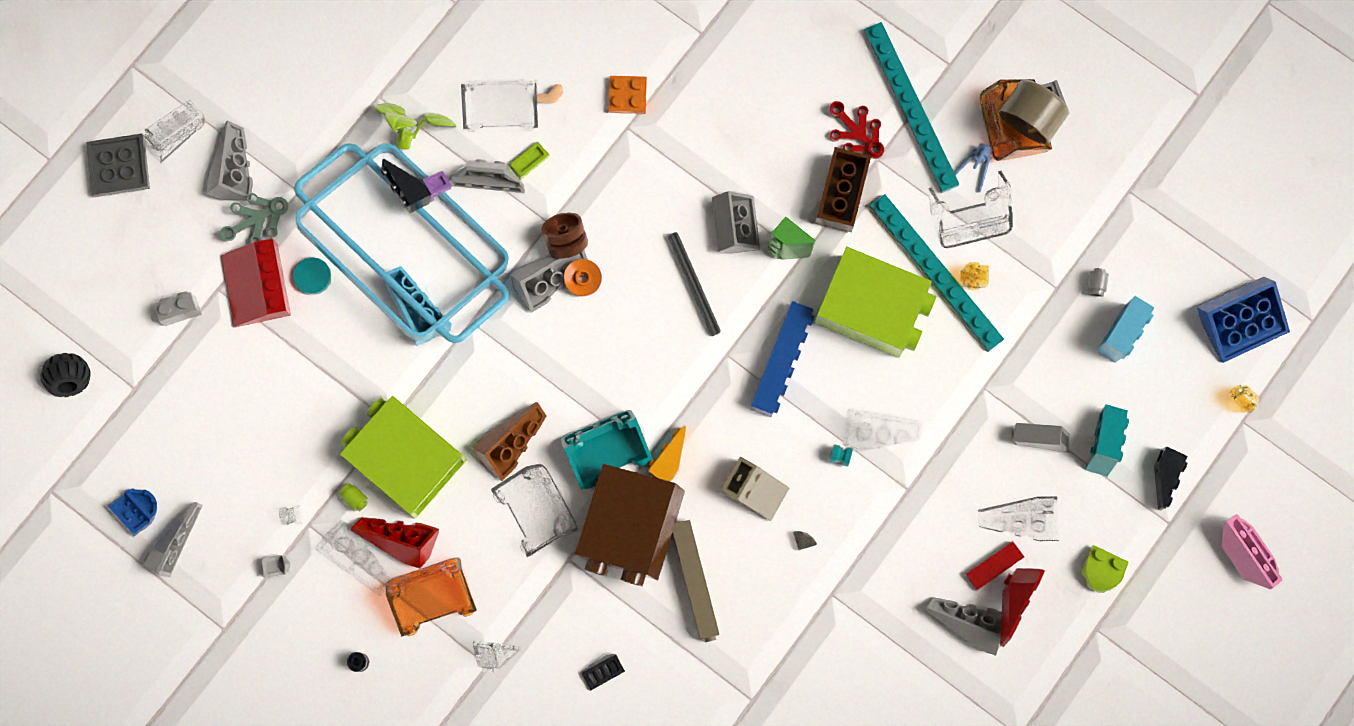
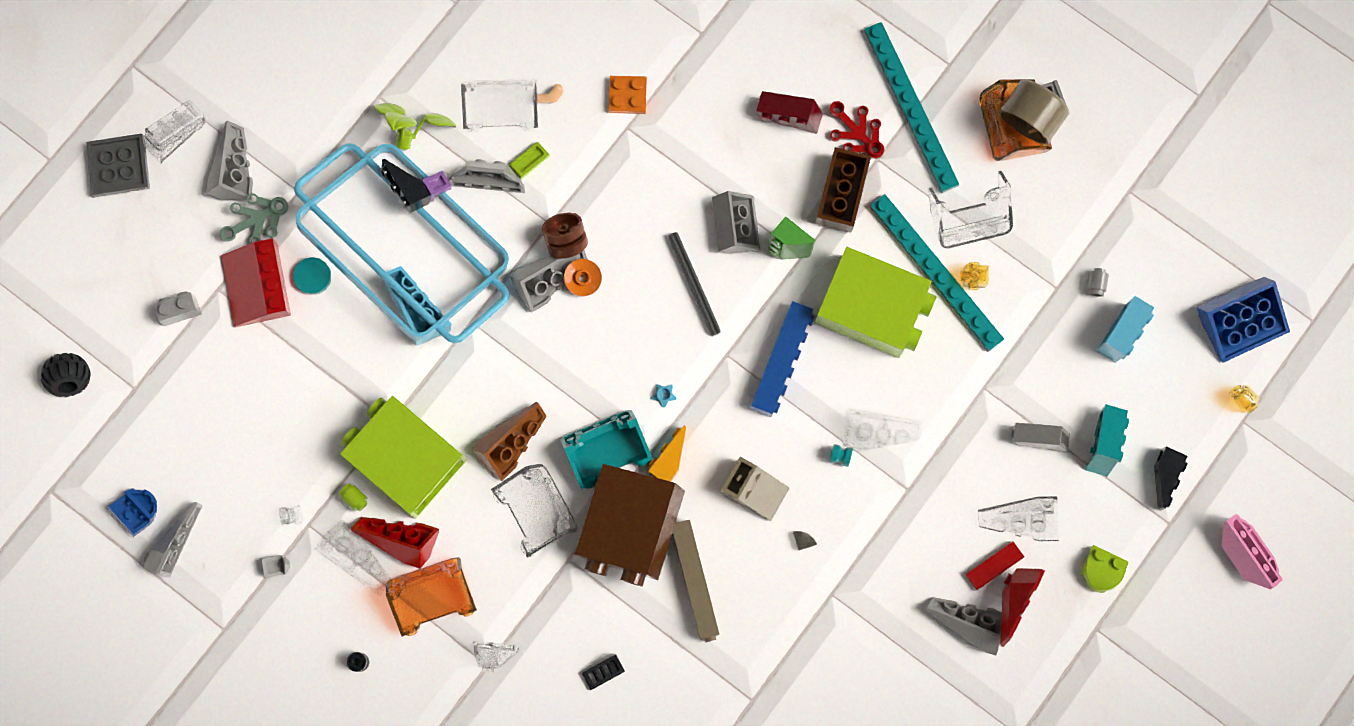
(669, 395): none -> medium azure plate
(790, 111): none -> dark red wedge
(981, 155): medium blue plant -> none

